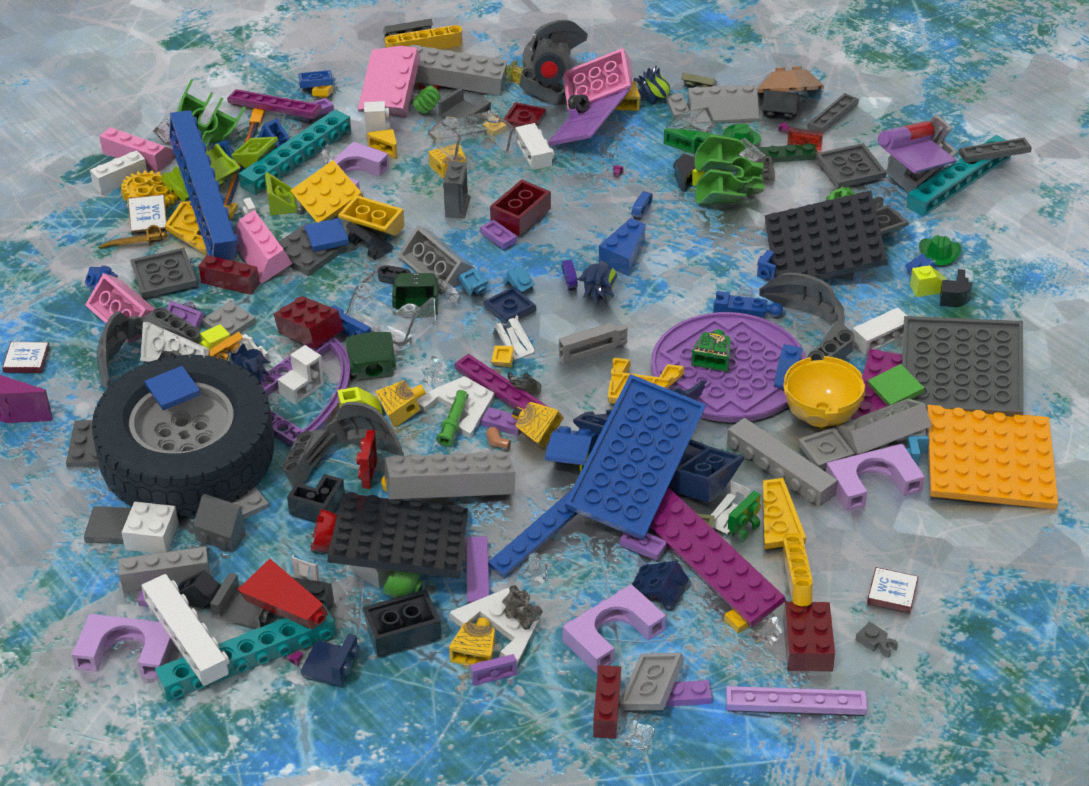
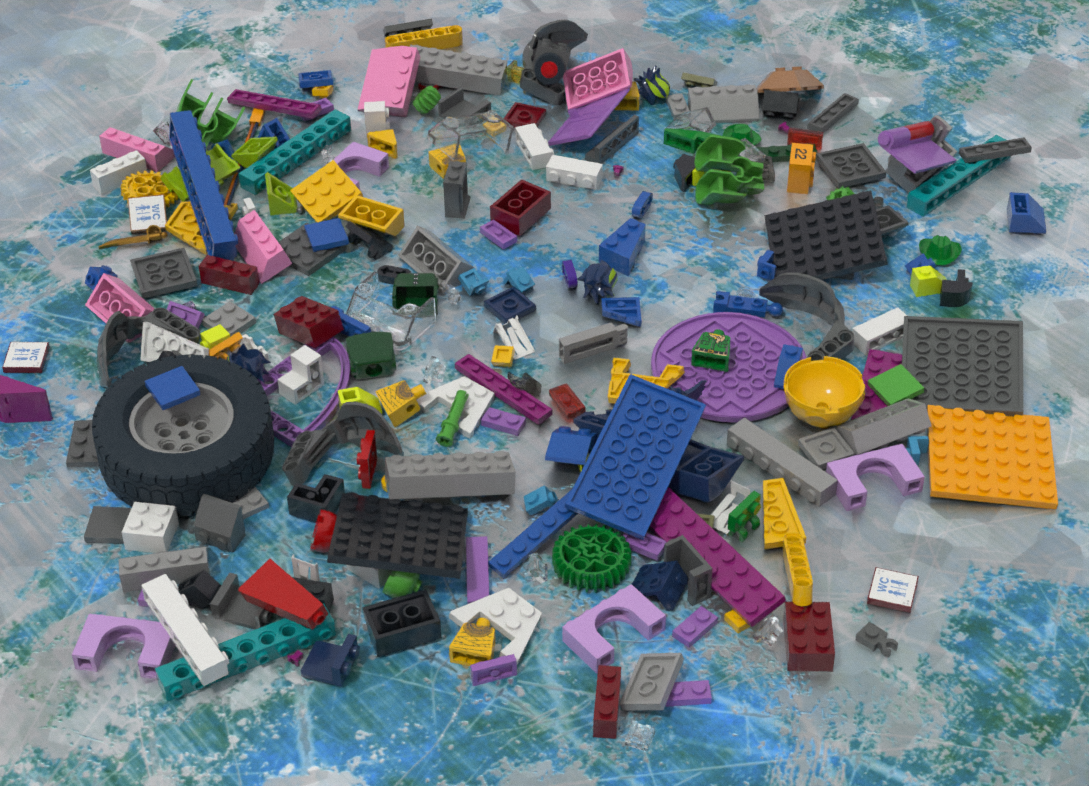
(495, 440): nougat arm -> none
(521, 599): clear smoke hips -> none
(537, 422): yellow torso -> none
(539, 499): none -> dark azure bracket
(567, 401): none -> clear red plate
(574, 172): none -> white brick
(575, 100): pearl dark grey wheel -> none
(591, 557): none -> green gear
(614, 141): none -> dark grey fence
(623, 309): none -> blue wing
(693, 565): none -> dark grey panel
(695, 626): none -> medium lavender plate
(796, 700): lavender plate -> none
(801, 168): none -> light orange brick
(1025, 214): none -> blue slope

